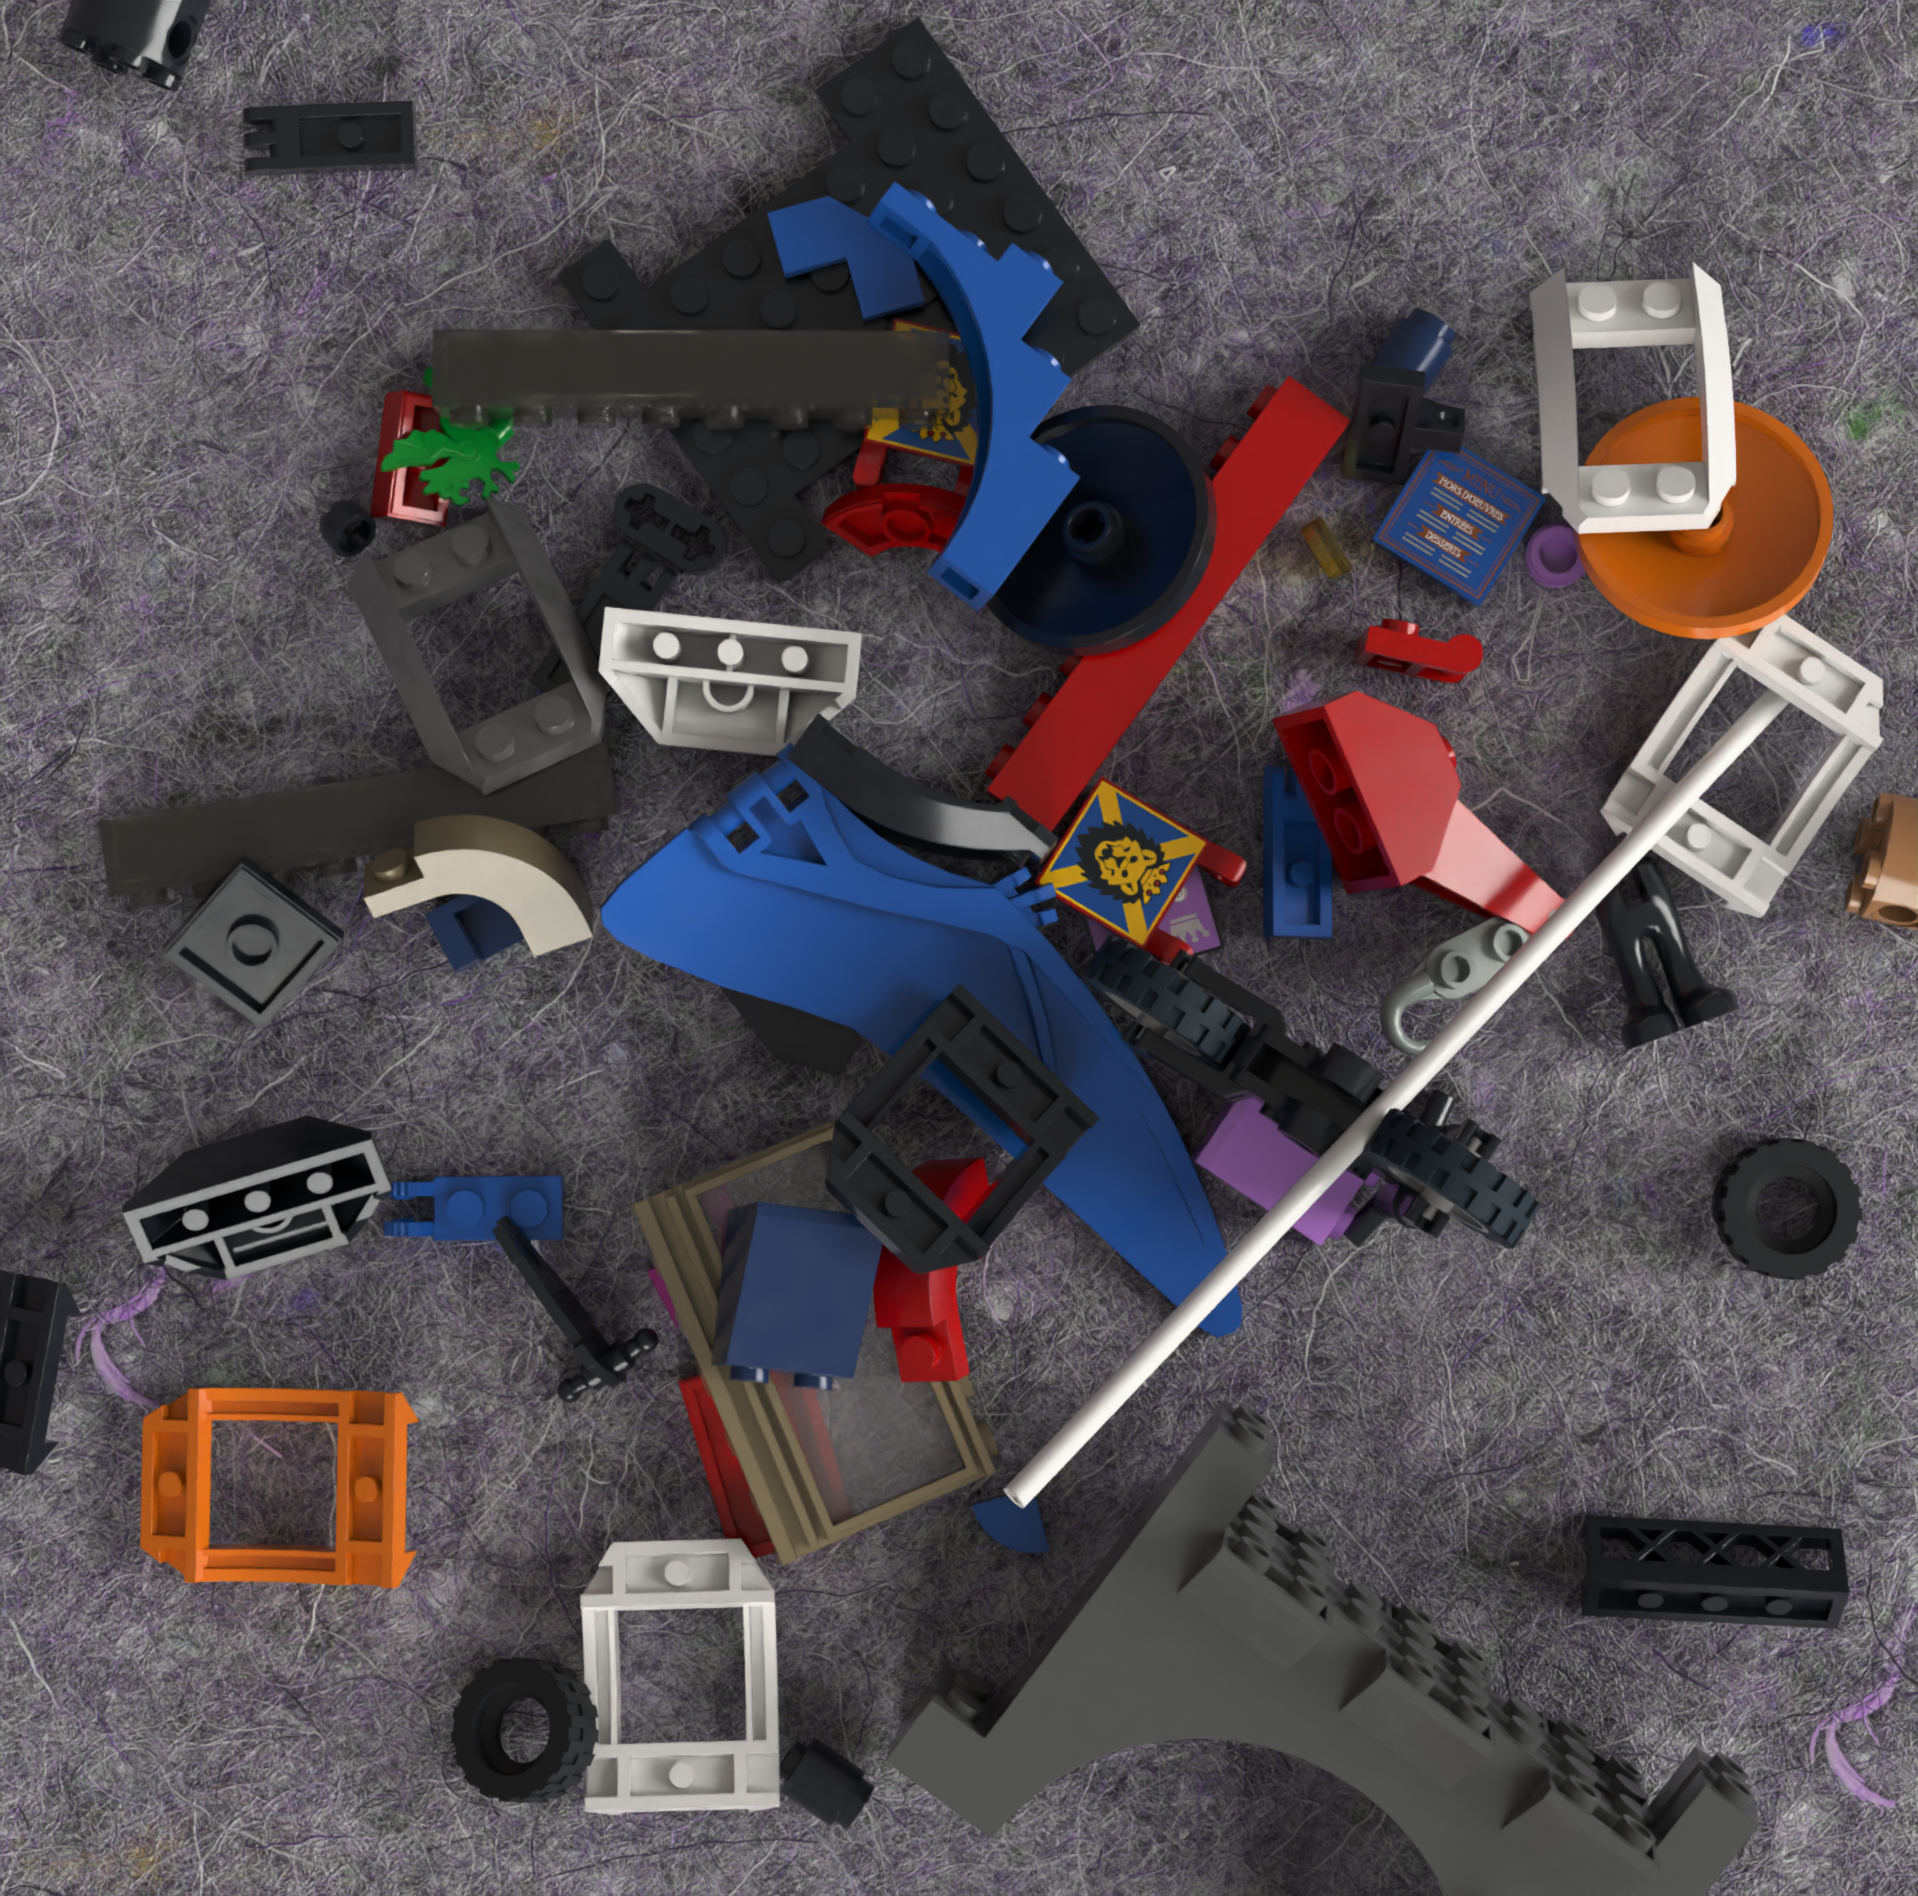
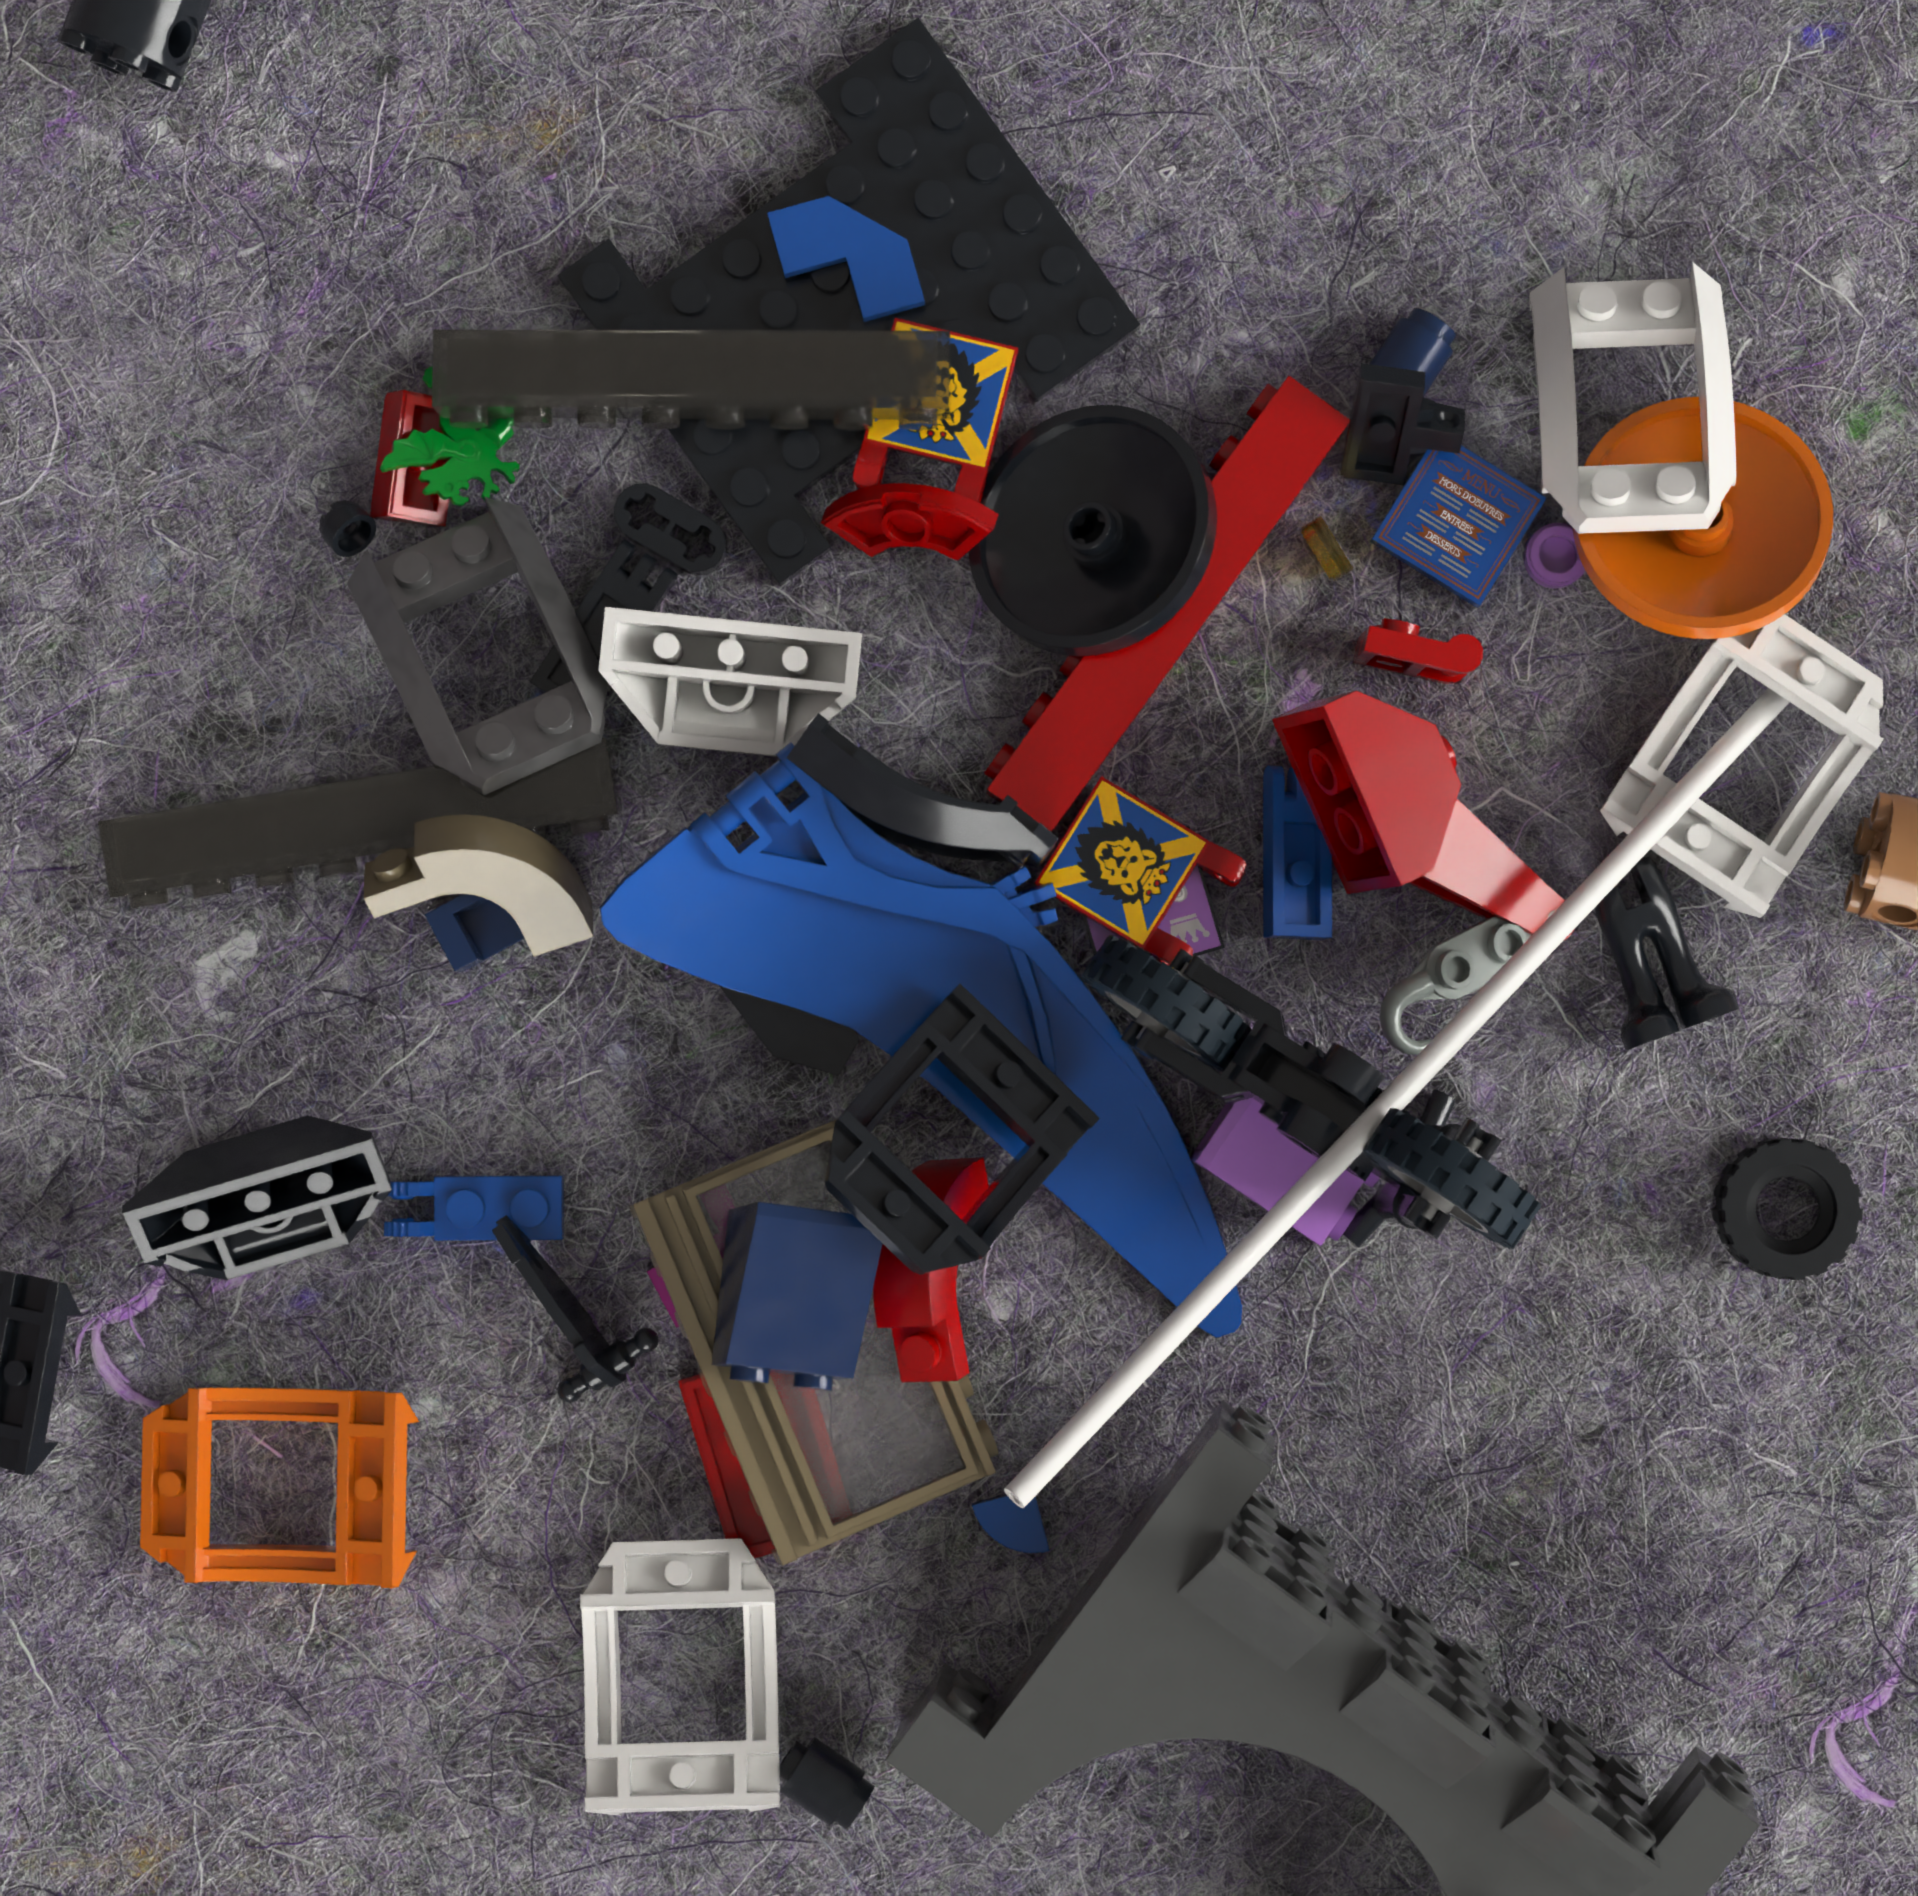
(252, 942): black tile -> none
(332, 138): black hinge -> none
(479, 1727): black tyre -> none
(1015, 385): blue arch -> none
(1716, 1584): black fence -> none

